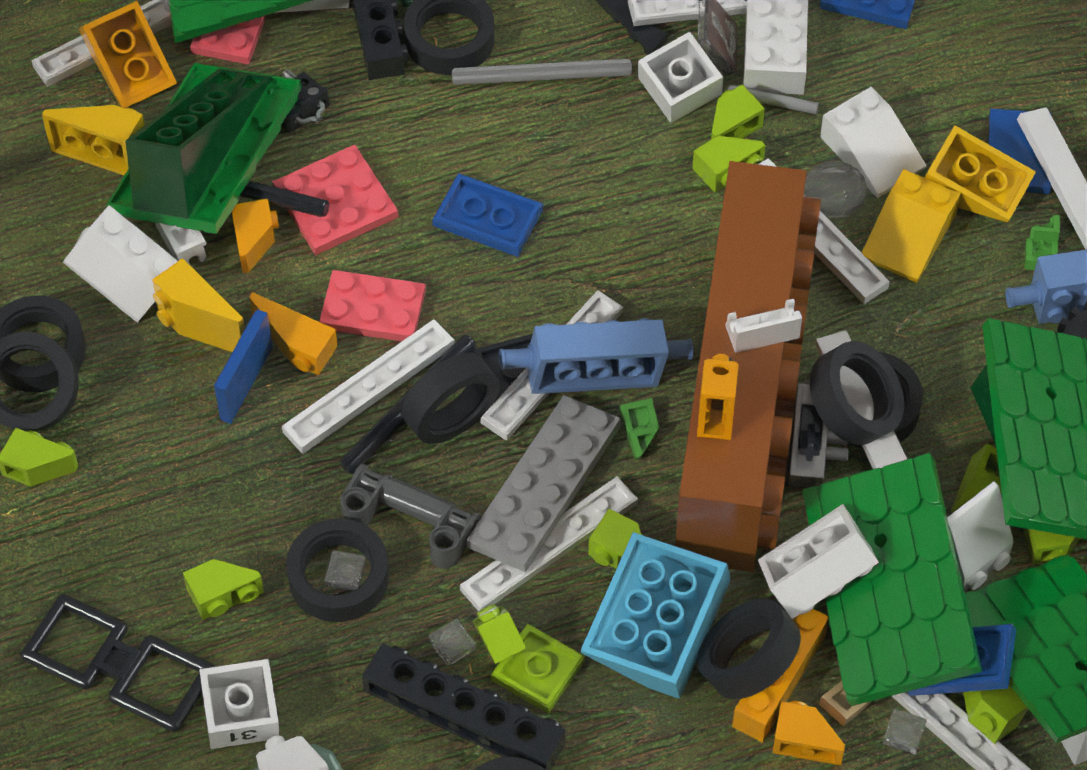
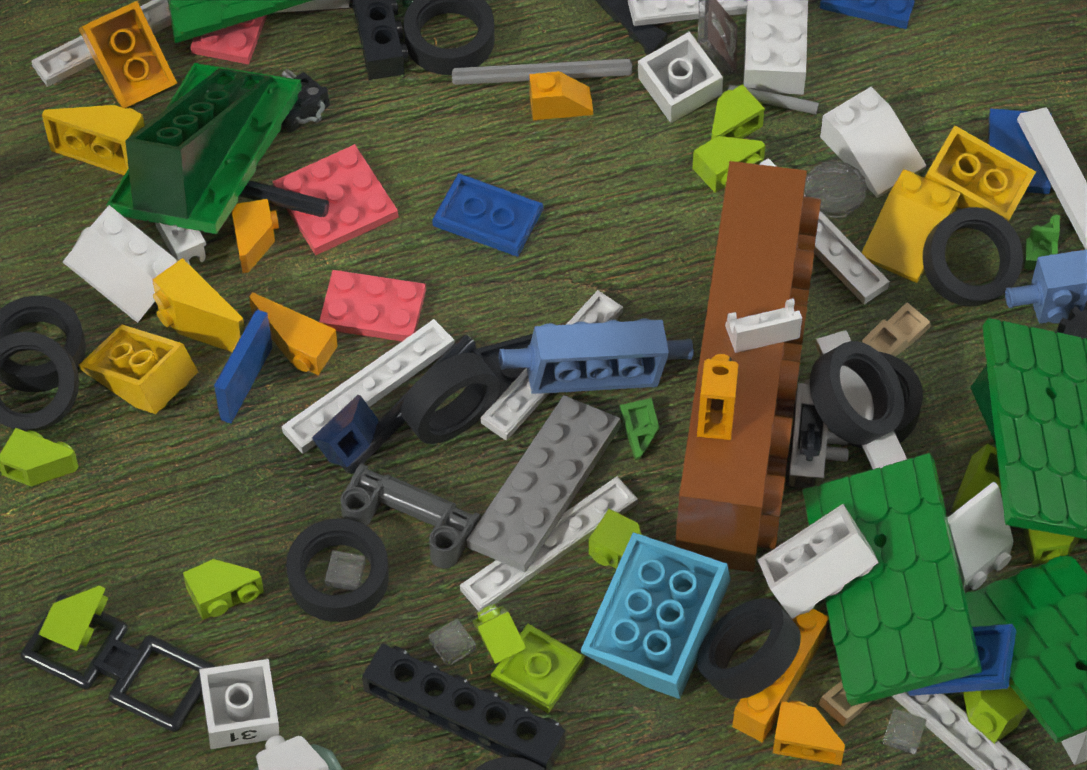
(70, 618): none -> lime slope
(140, 367): none -> yellow slope
(347, 433): none -> dark blue slope
(558, 96): none -> light orange slope
(898, 332): none -> tan slope
(1000, 233): none -> black tyre

